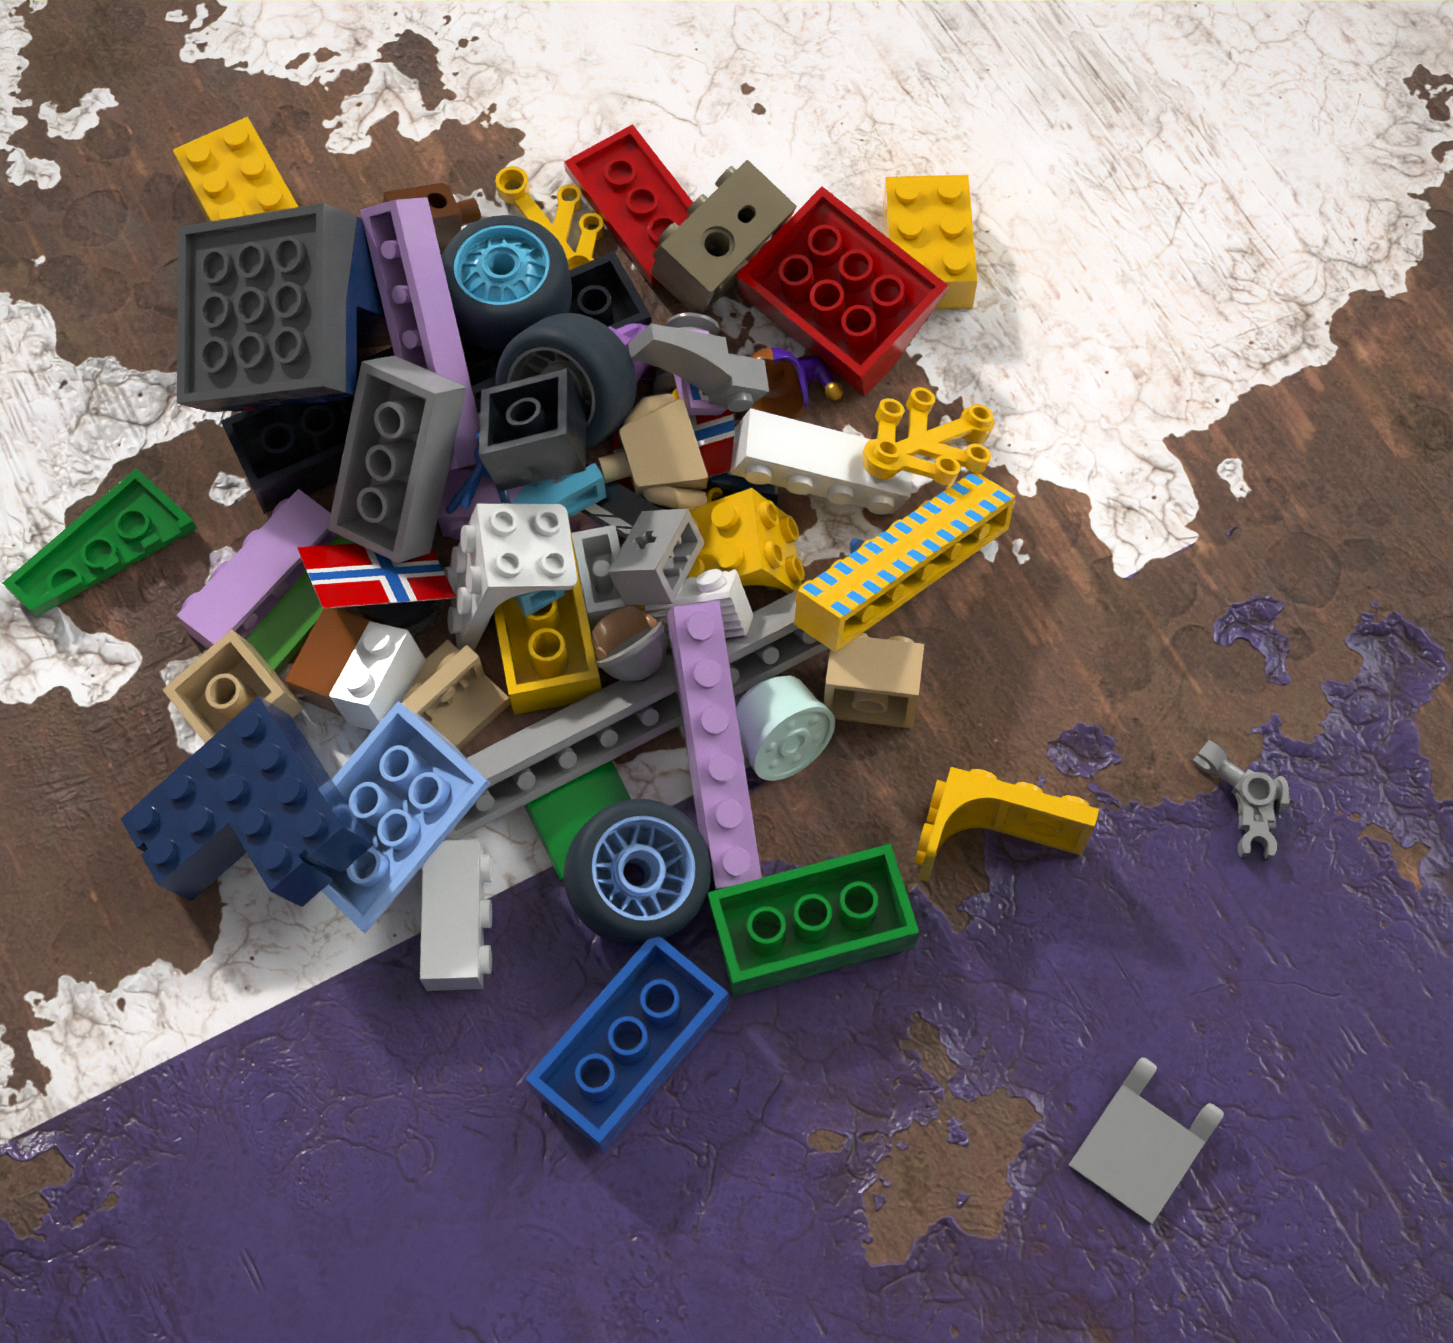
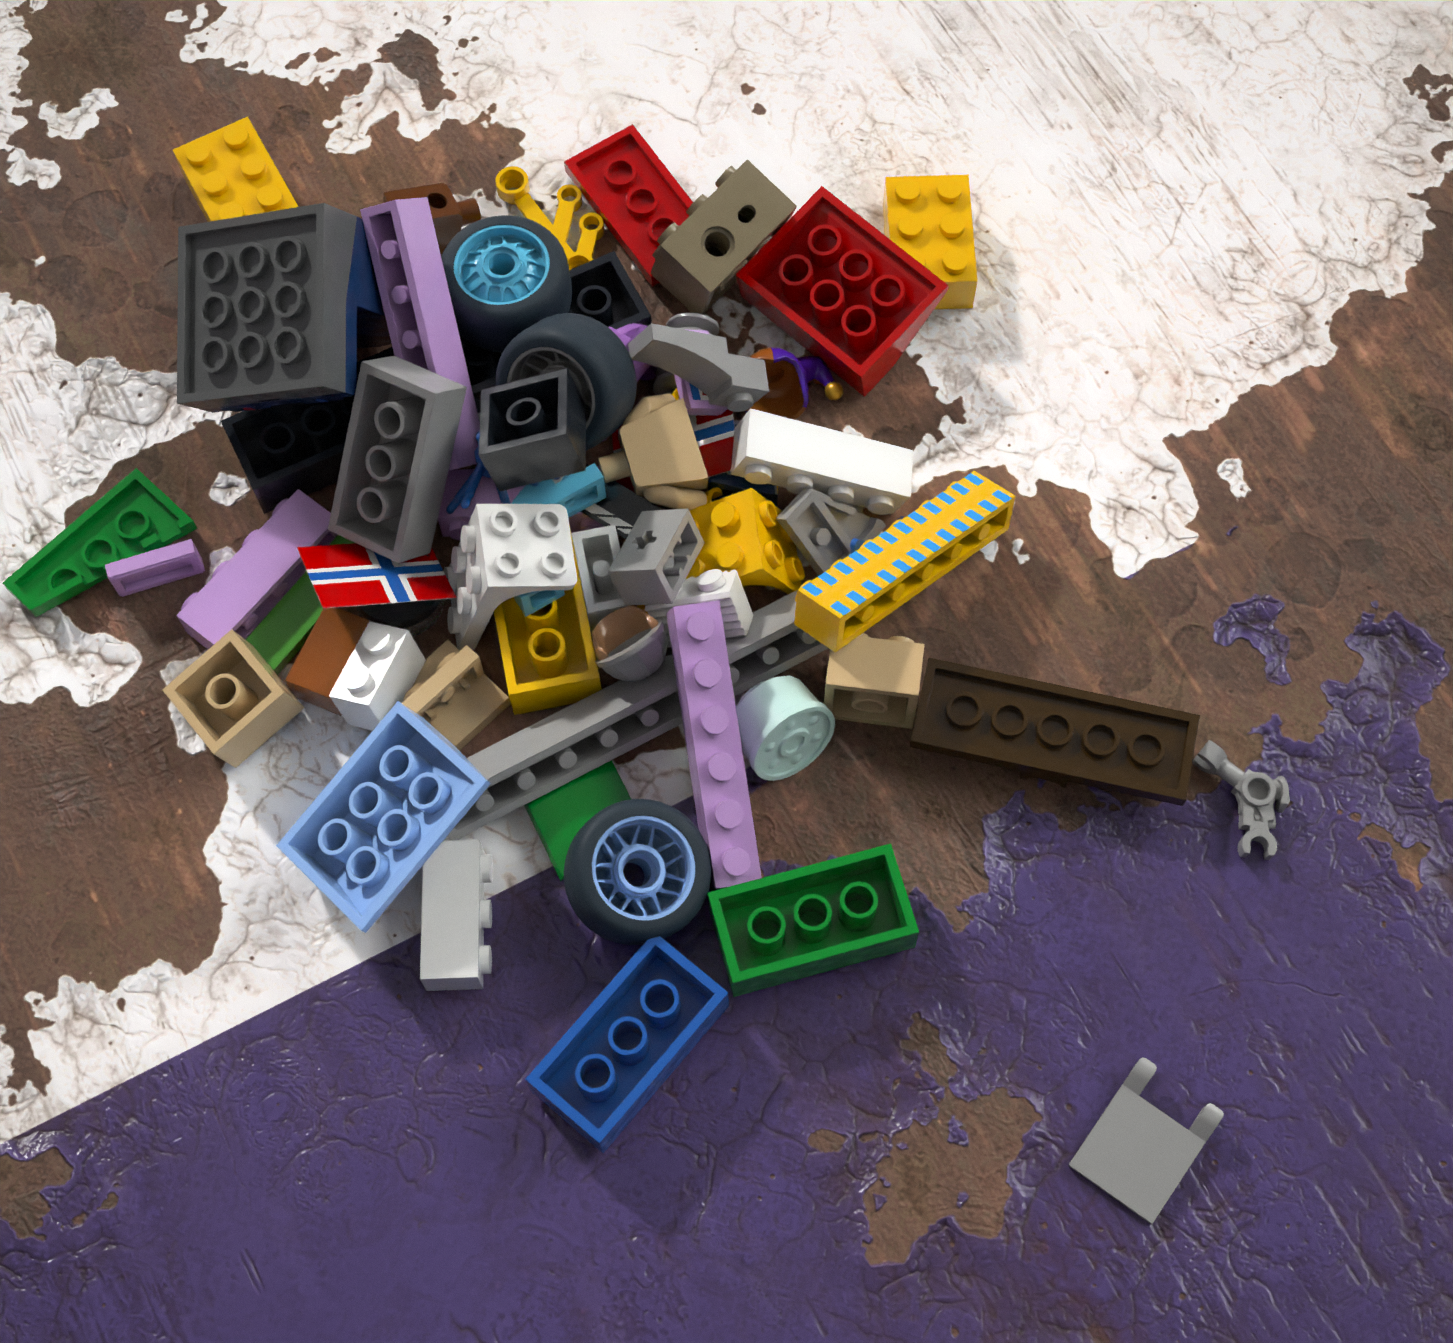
(155, 568): none -> lavender tile
(253, 794): dark blue piece -> none
(825, 527): none -> light grey wing
(887, 458): yellow plant -> none
(1018, 810): yellow bracket -> none
(1055, 732): none -> dark brown piece

